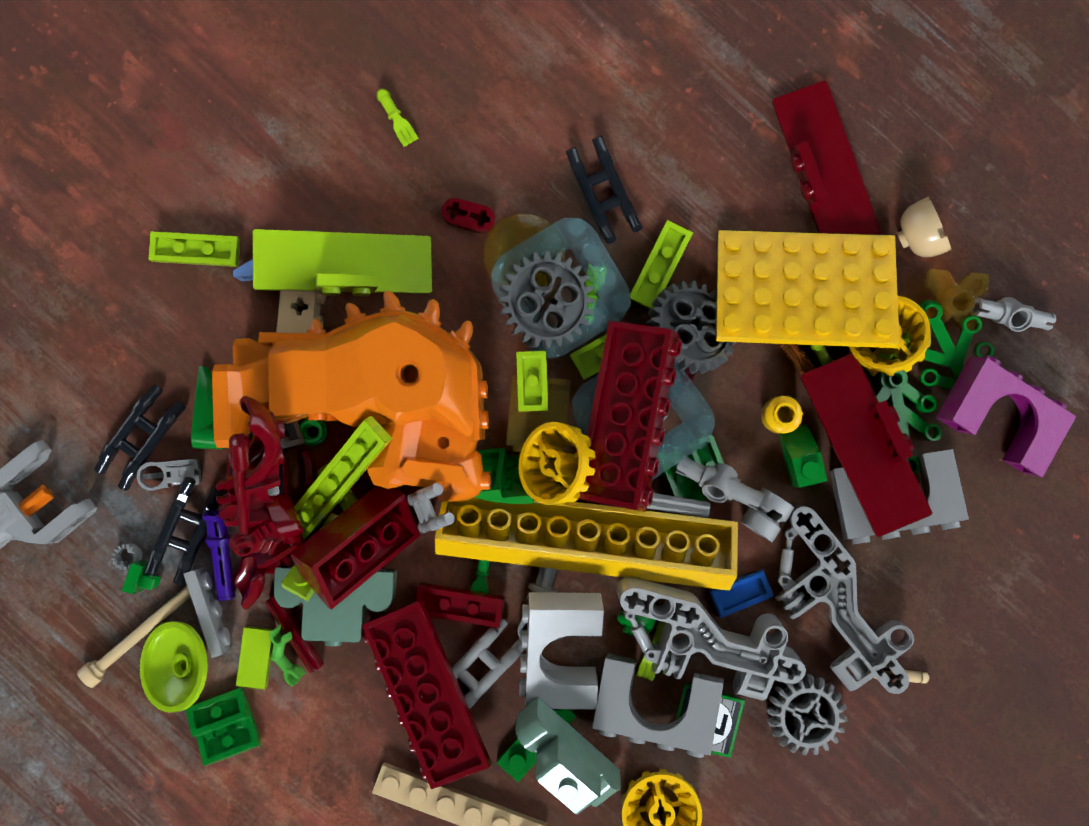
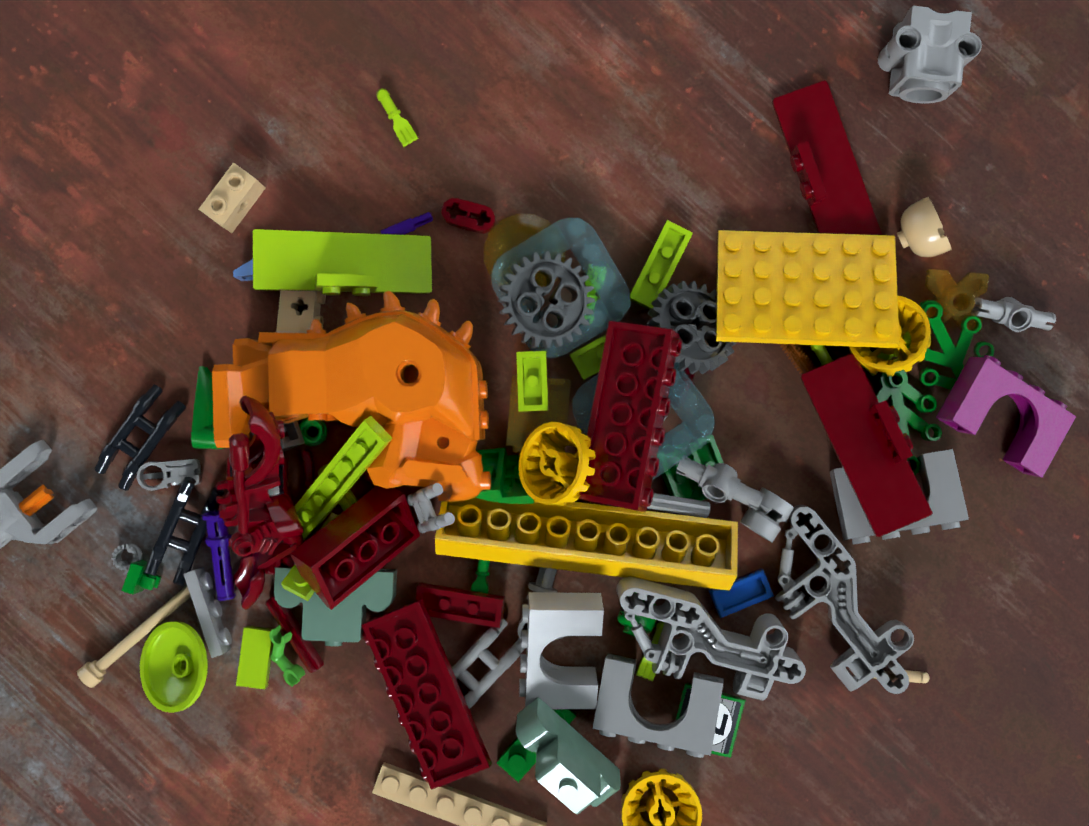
(194, 249): lime plate -> none
(223, 726): green slope -> none
(232, 198): none -> tan brick
(408, 225): none -> dark purple pin
(608, 173): black piece -> none
(781, 414): yellow head -> none
(802, 457): green slope -> none
(803, 725): light grey gear -> none
(929, 54): none -> light grey piece

